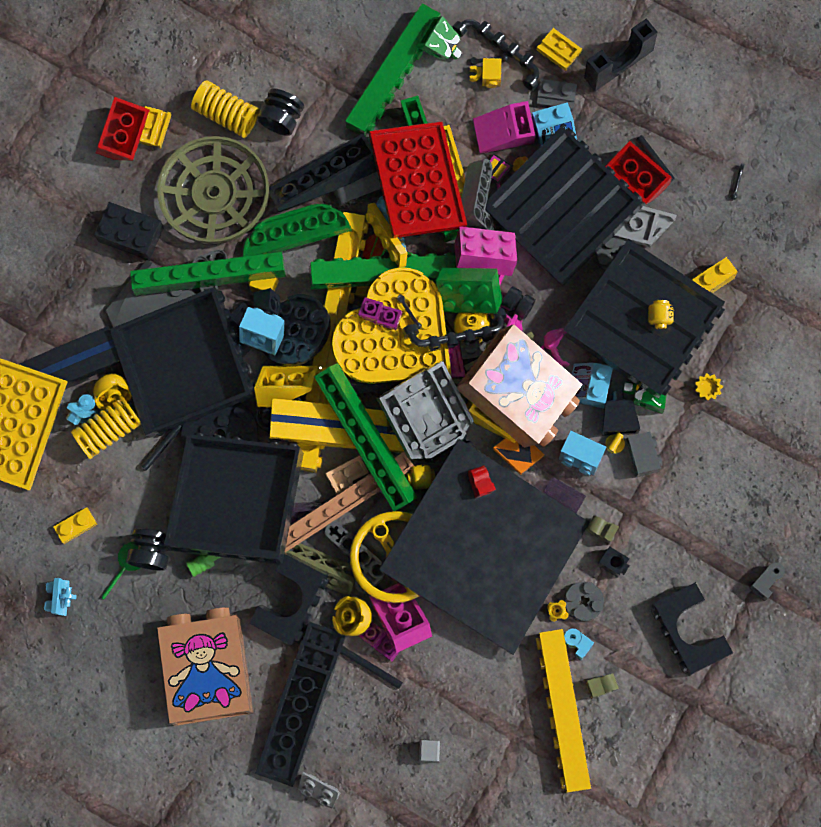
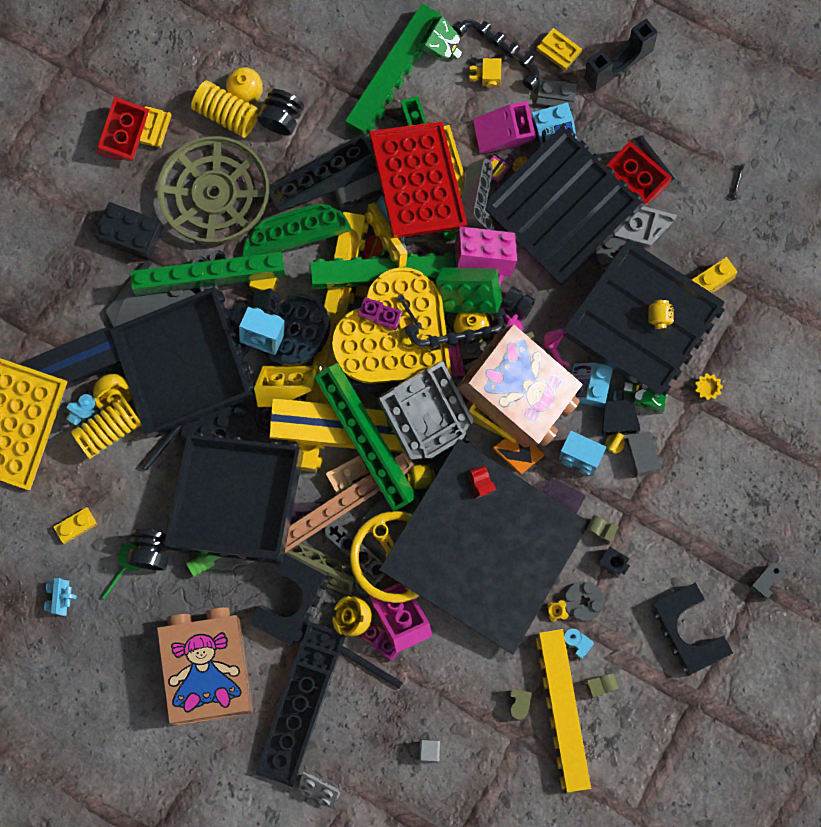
(245, 84): none -> yellow cylinder
(521, 706): none -> olive leg

